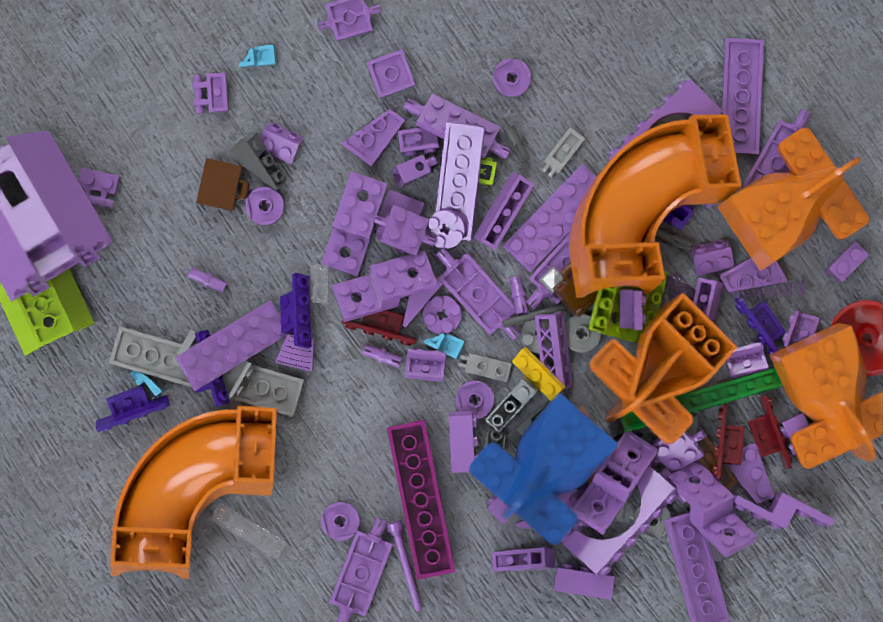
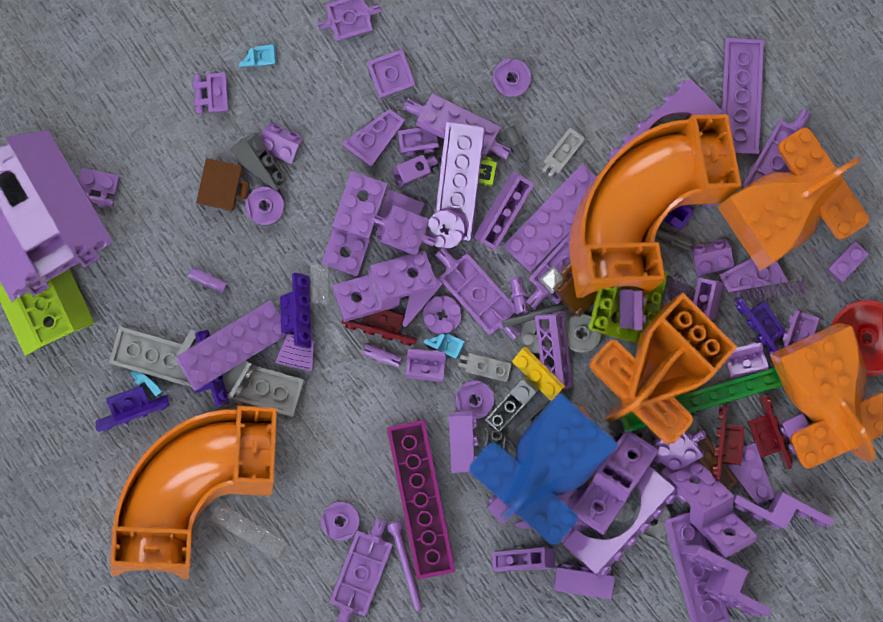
(725, 581): none -> medium lavender bracket

